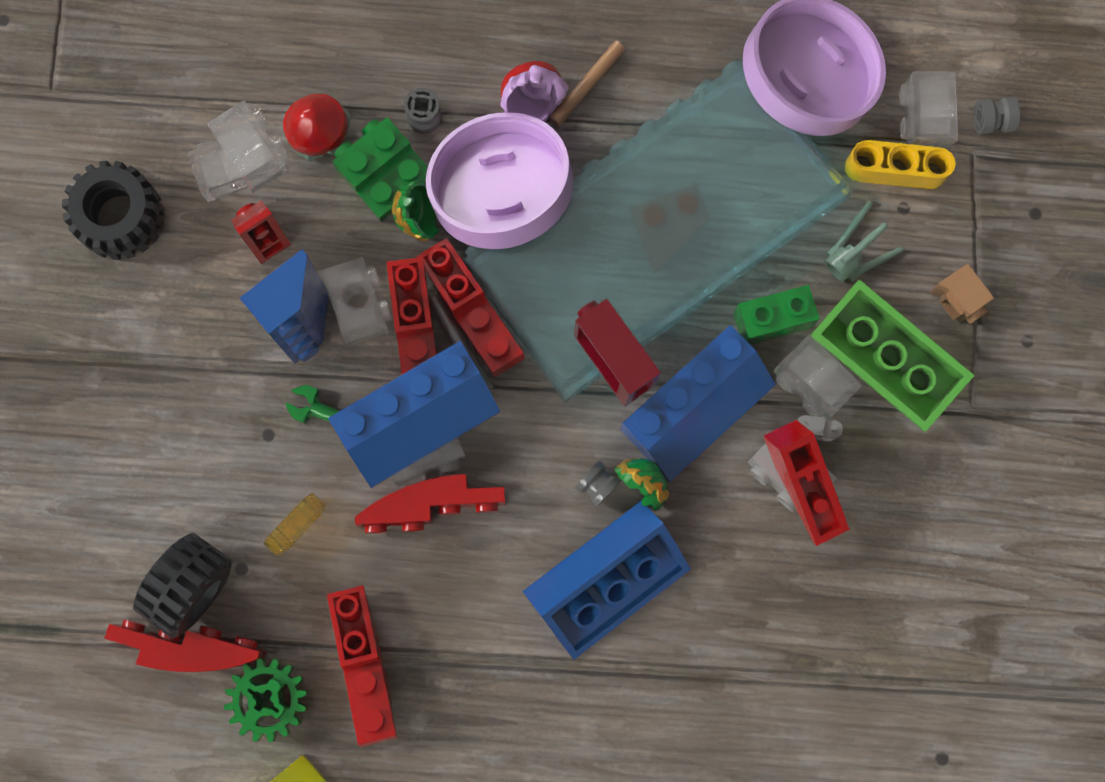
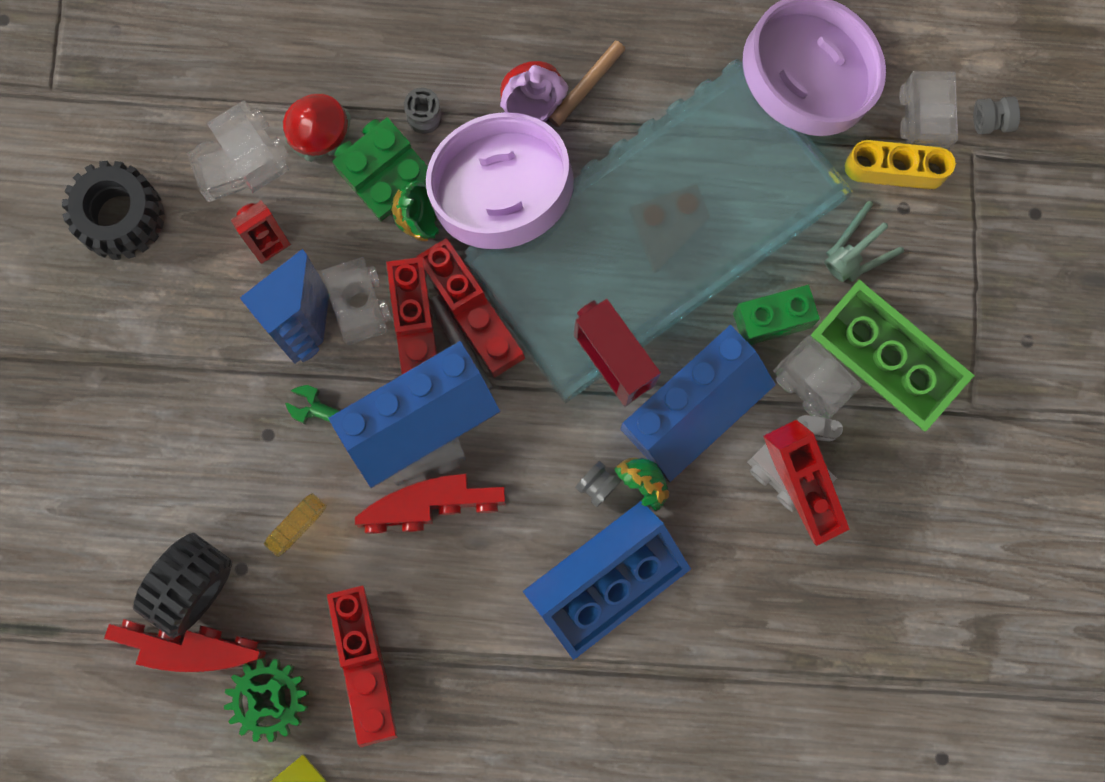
(963, 295): medium nougat window -> none

